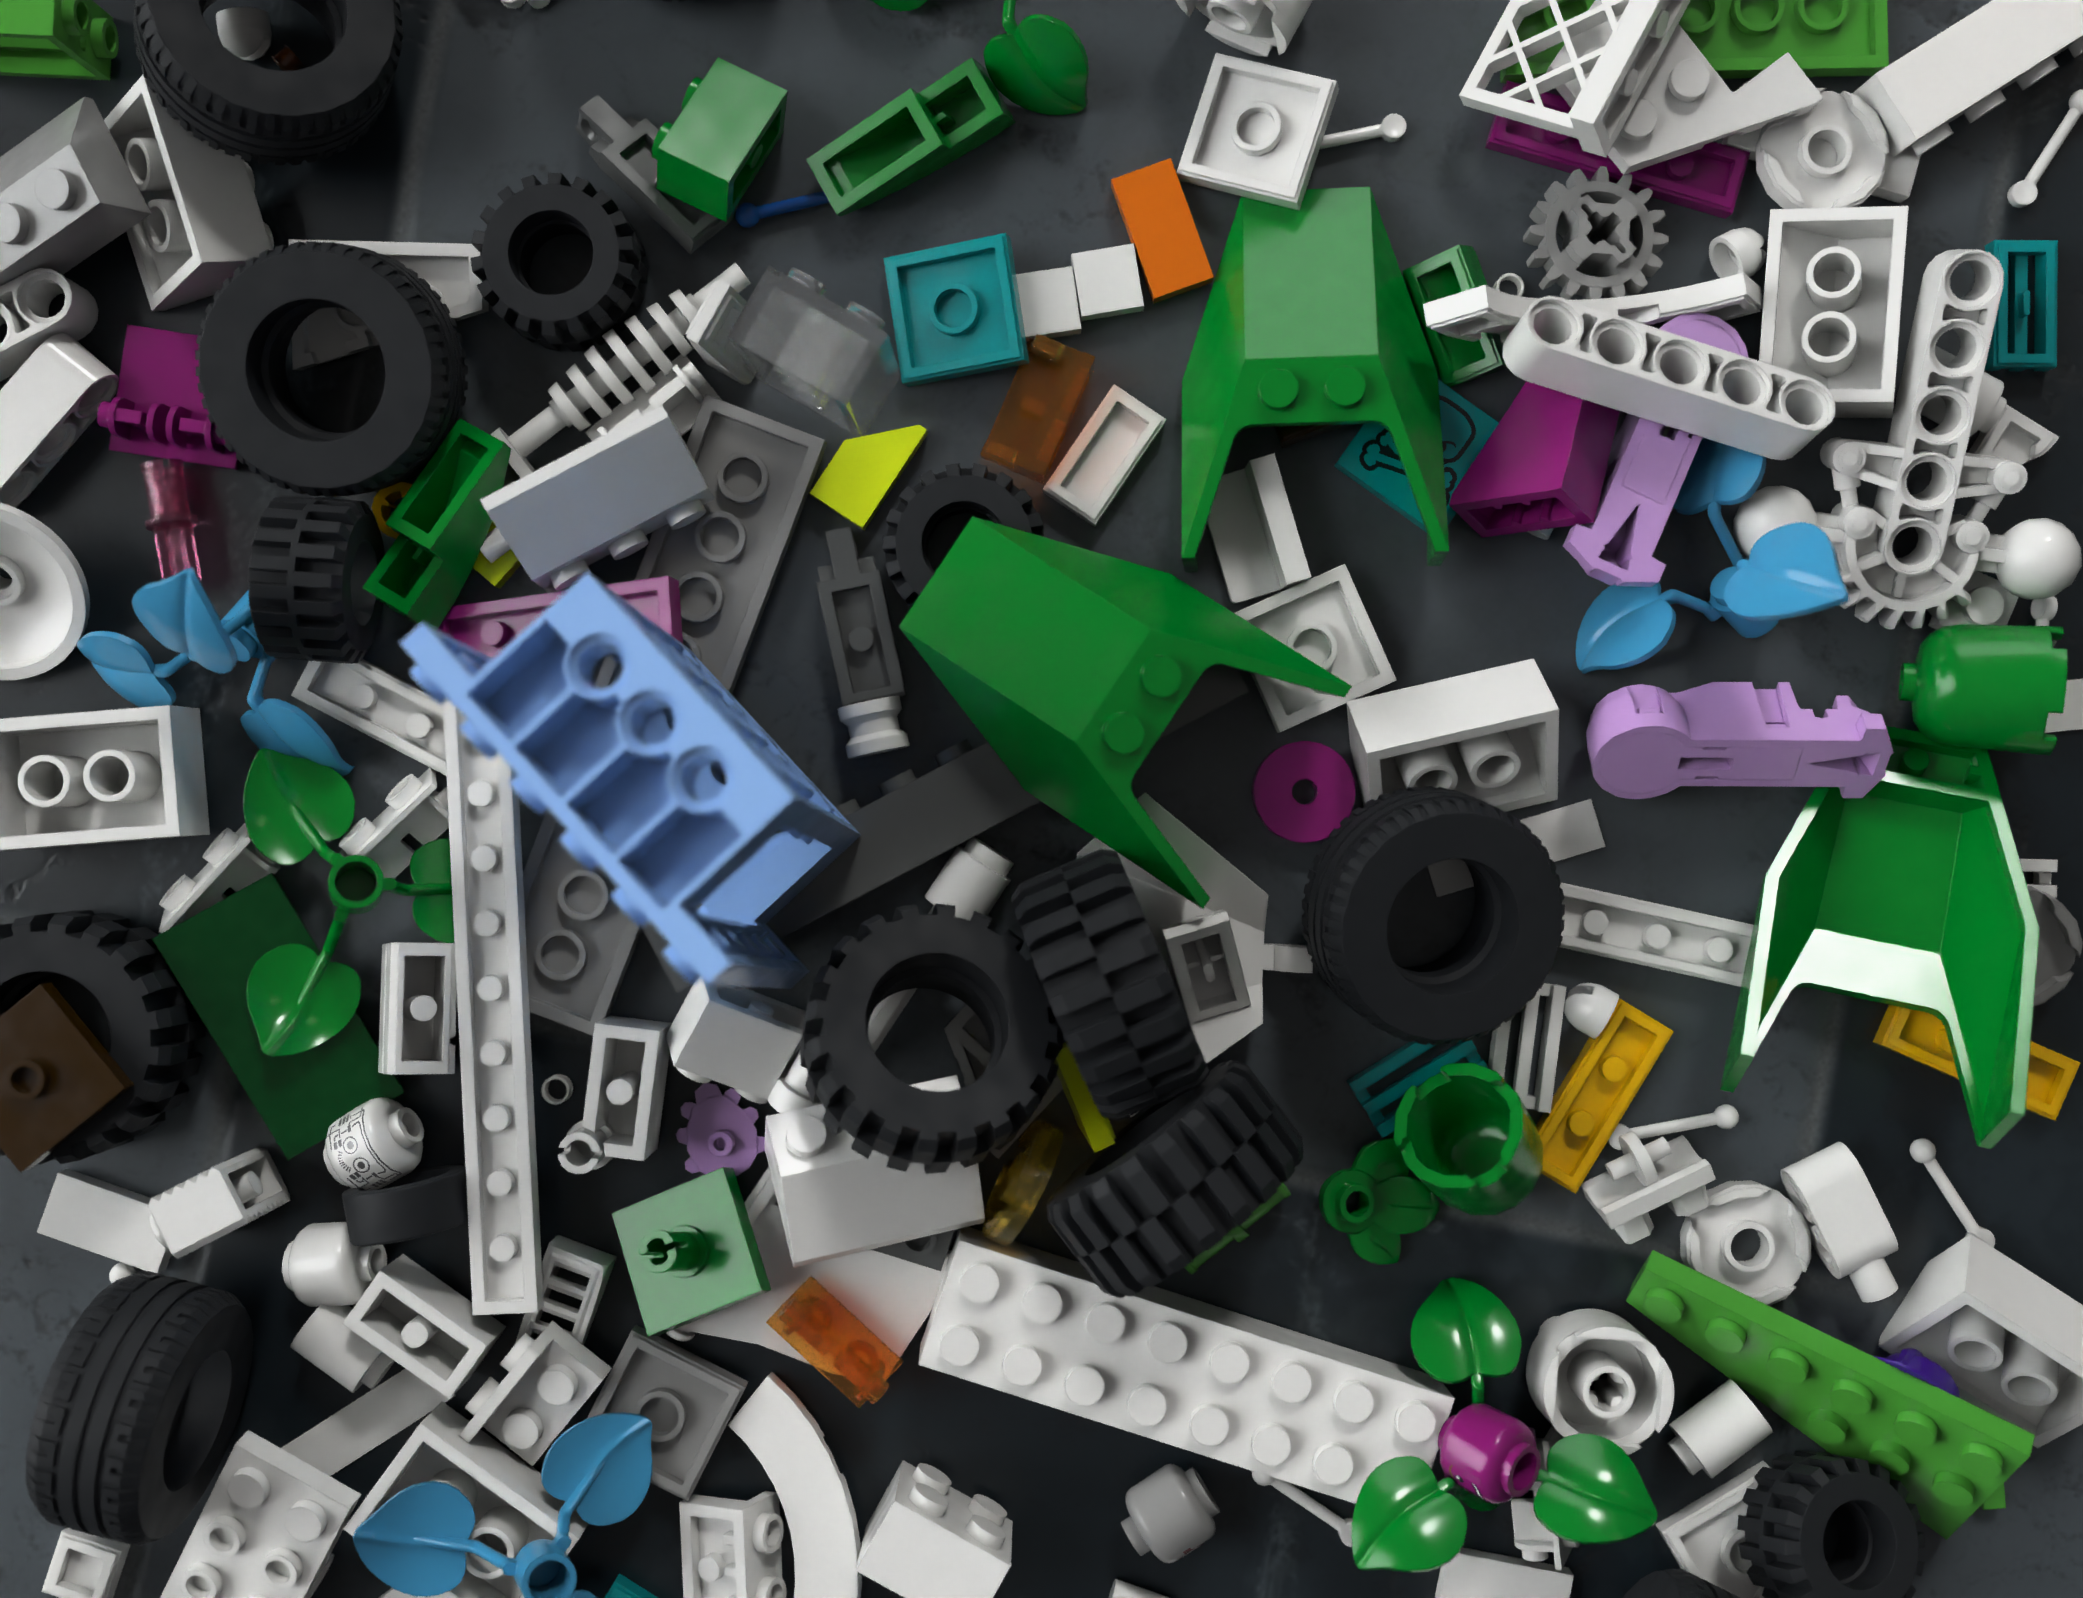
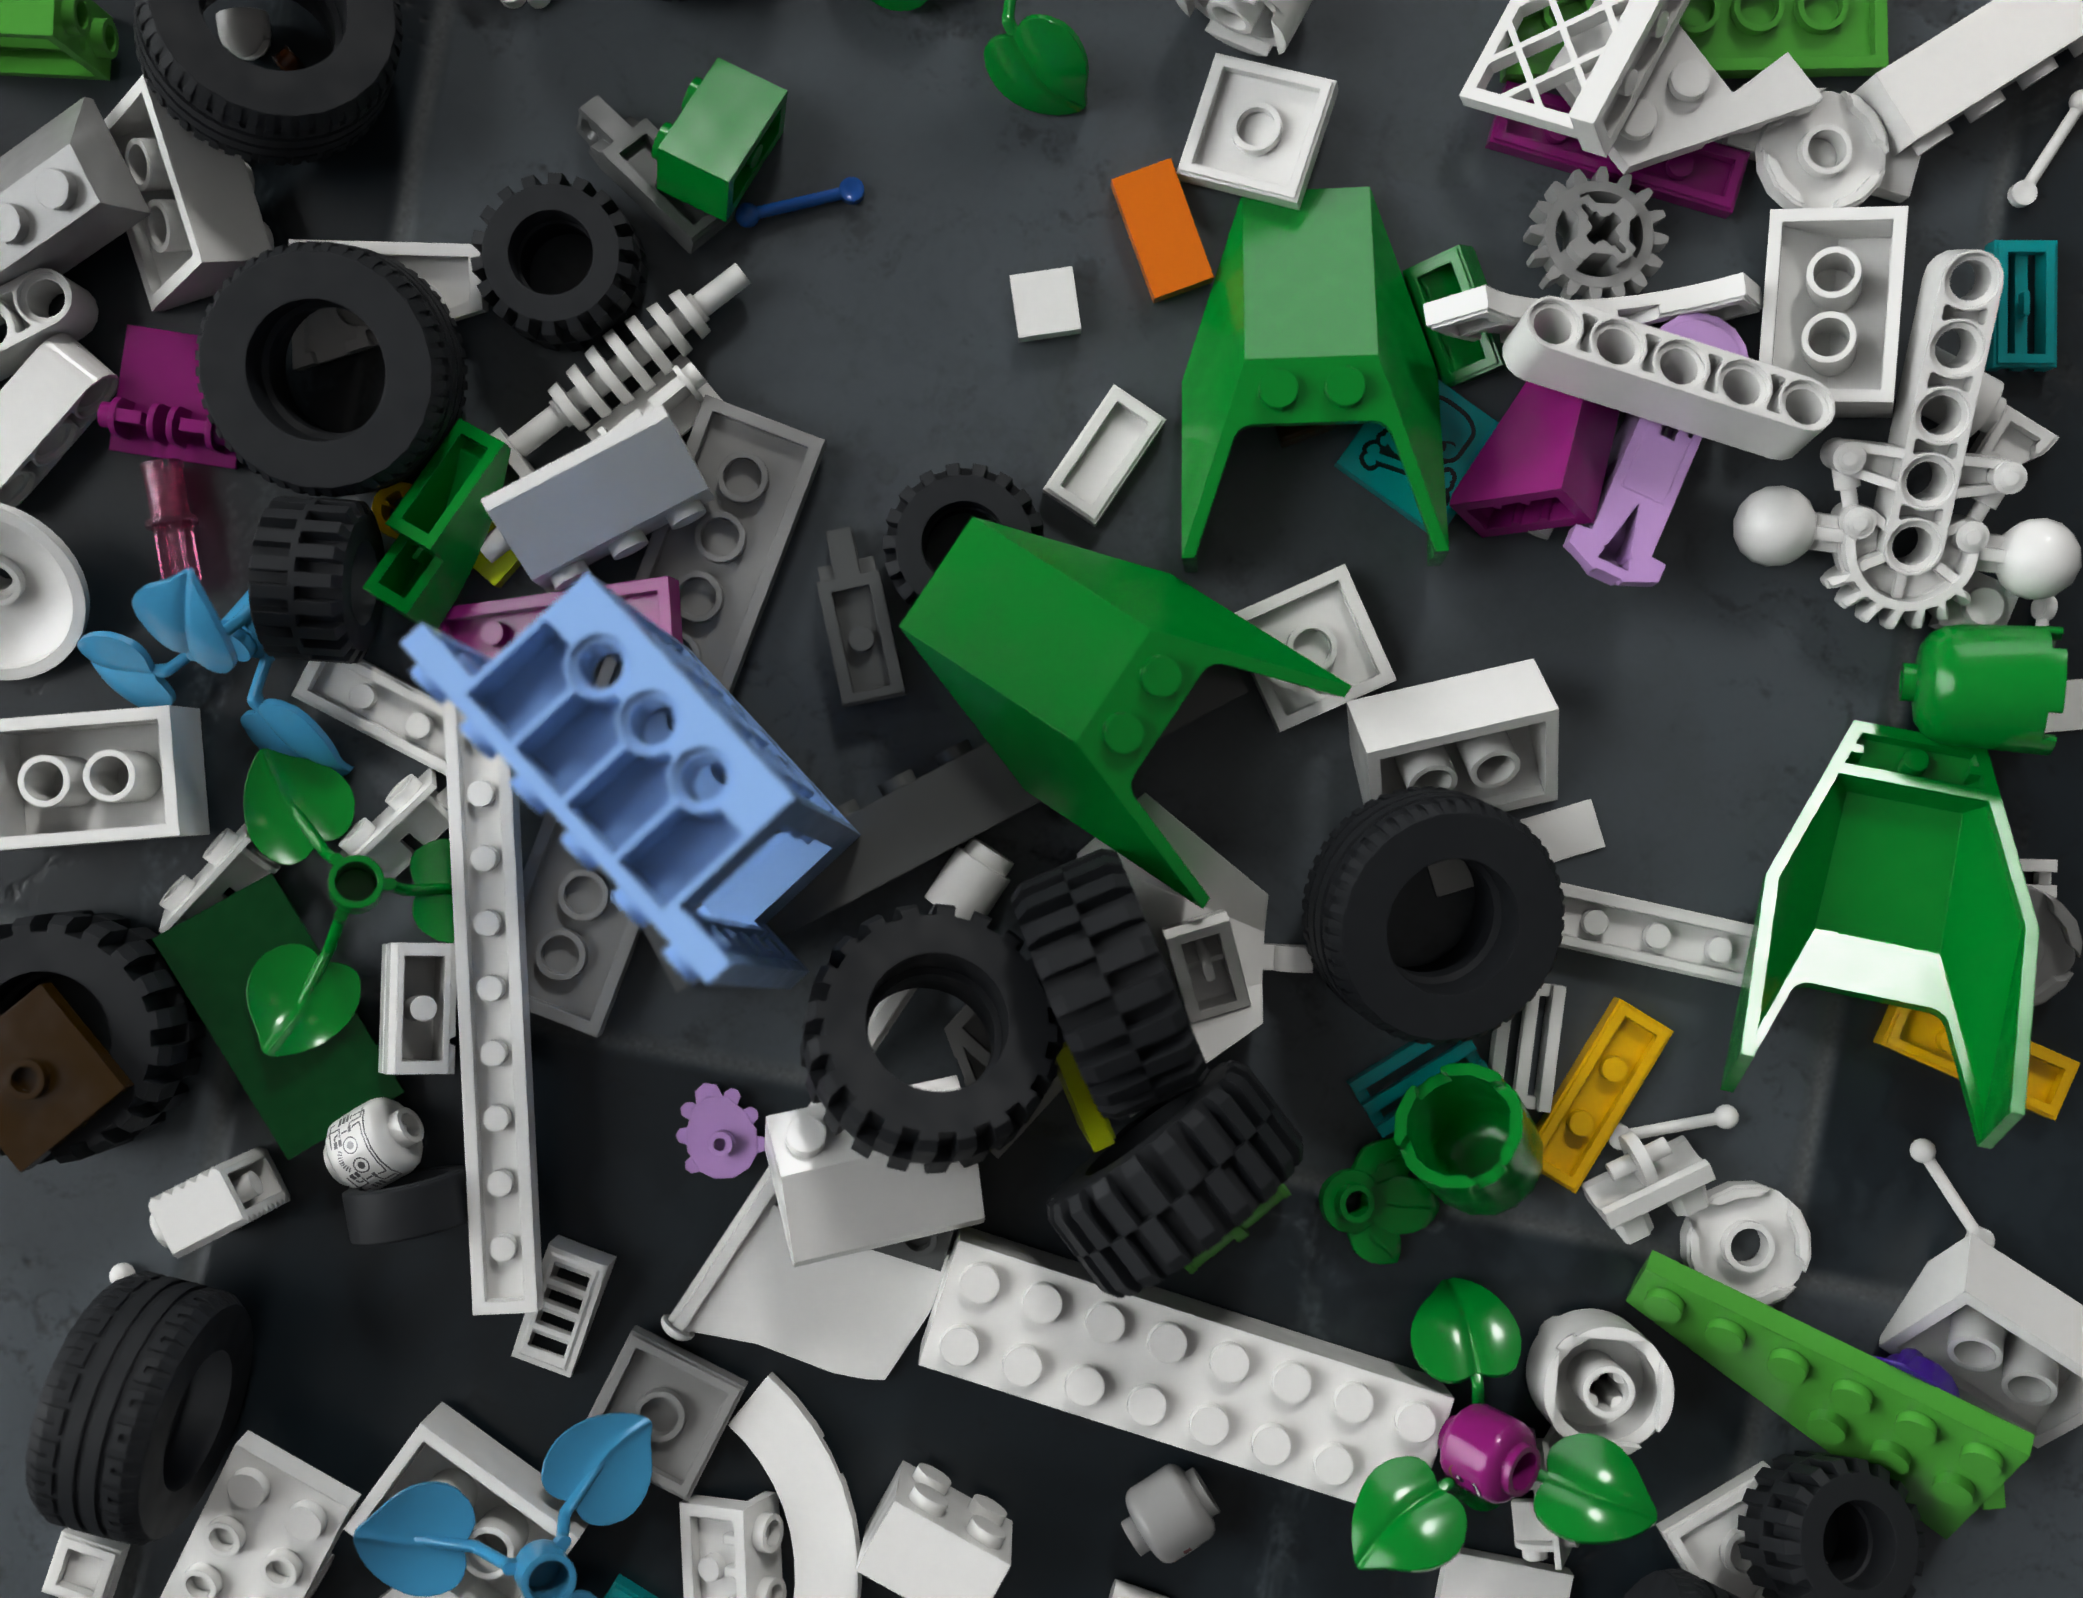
(103, 1221): white tile -> none
(327, 1268): white head -> none
(340, 1350): white brick -> none
(366, 1423): white sticker -> none
(423, 1325): white brick -> none
(539, 1394): white bracket -> none
(546, 1095): white piece -> none
(621, 1095): white hinge -> none
(691, 1251): tile -> none
(712, 326): white slope -> none
(742, 1043): white hinge -> none
(817, 350): clear brick -> none
(835, 1342): clear orange hinge -> none
(866, 472): neon yellow tile -> none
(873, 727): white wheel -> none
(911, 138): green slope -> none
(956, 310): teal tile -> none
(1022, 1182): clear yellow tile -> none
(1039, 408): clear orange hinge -> none
(1107, 282): white tile -> none
(1256, 532): white panel -> none
(1332, 791): magenta piece -> none
(1343, 1526): white hinge -> none
(1390, 130): white hinge -> none
(1514, 278): white piece -> none
(1590, 1007): white hinge -> none
(1718, 1430): white brick -> none
(1732, 736): lavender piece -> none
(1737, 252): white hinge -> none
(1786, 575): dark azure plant -> none
(1844, 1219): white piece -> none

